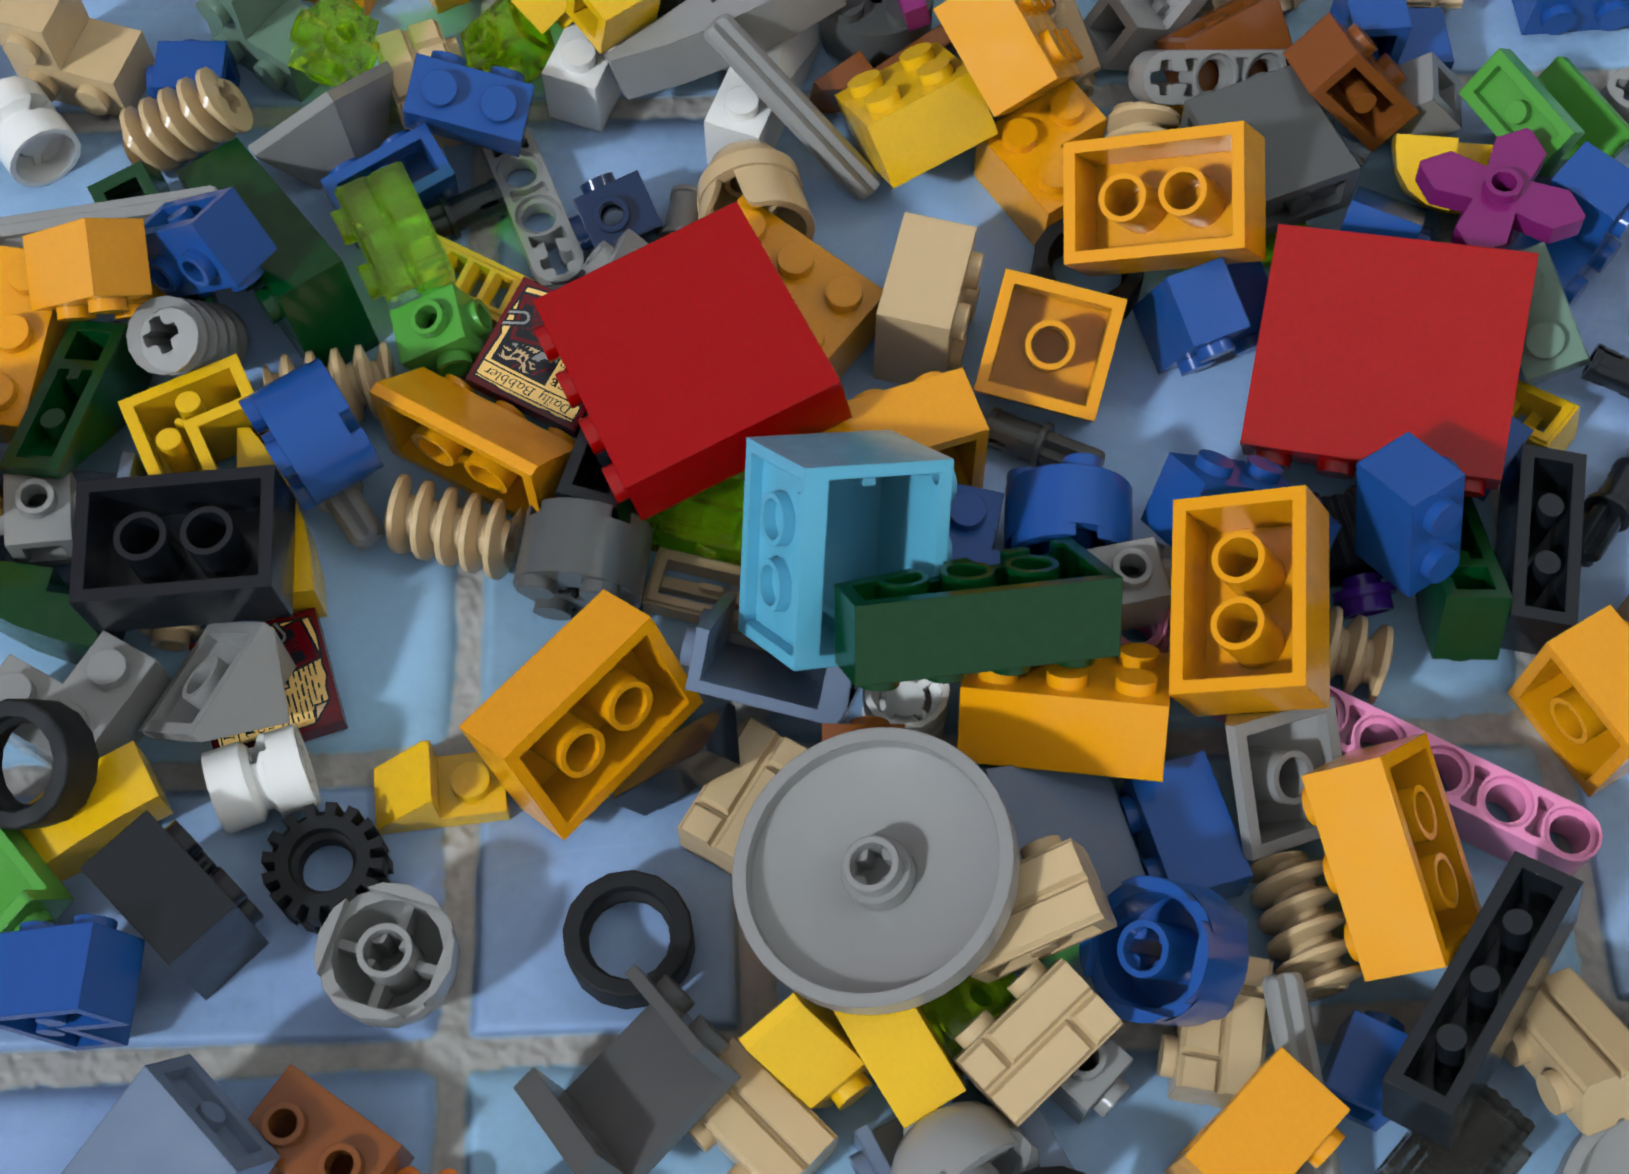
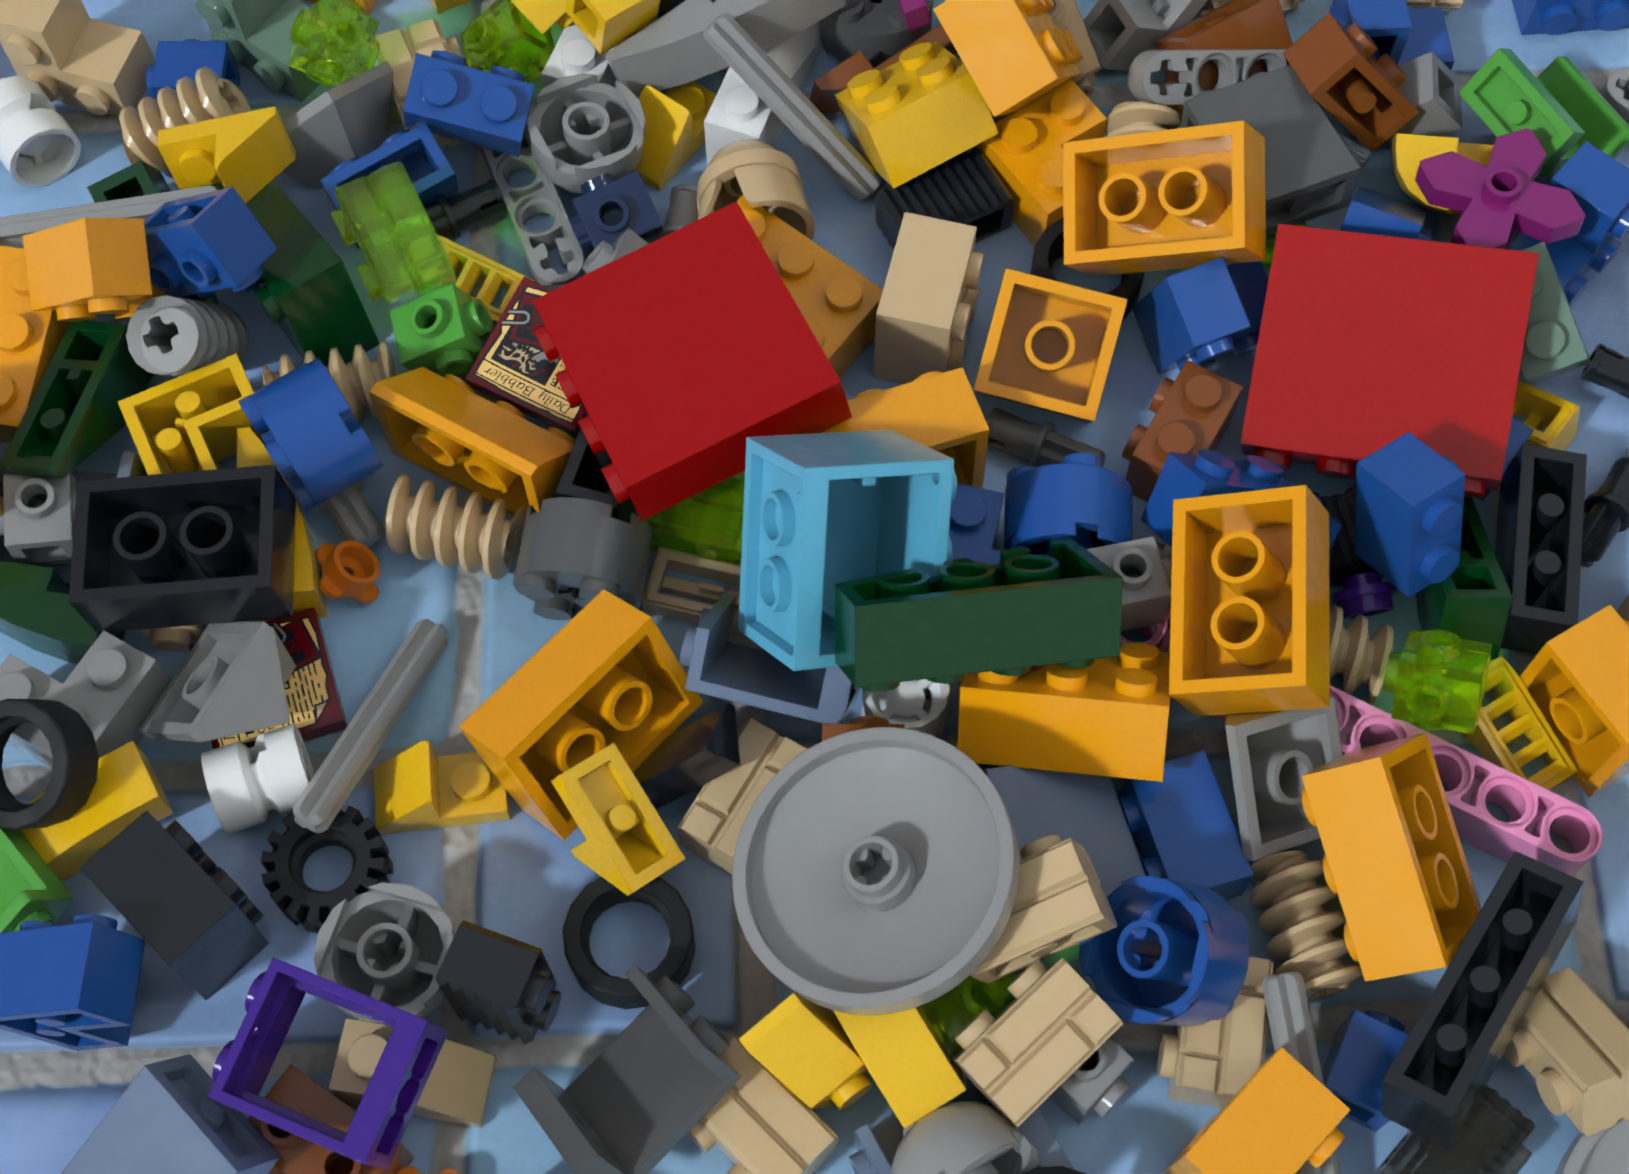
(233, 149): none -> yellow slope
(348, 571): none -> orange plate
(370, 727): none -> light grey axle
(392, 1088): none -> dark purple window
(453, 1093): none -> tan slope
(499, 982): none -> black brick
(585, 130): none -> light grey cylinder
(620, 825): none -> yellow slope
(672, 129): none -> yellow slope
(954, 191): none -> black brick
(1188, 418): none -> dark orange brick
(1438, 680): none -> clear neon green brick
(1527, 719): none -> yellow slope

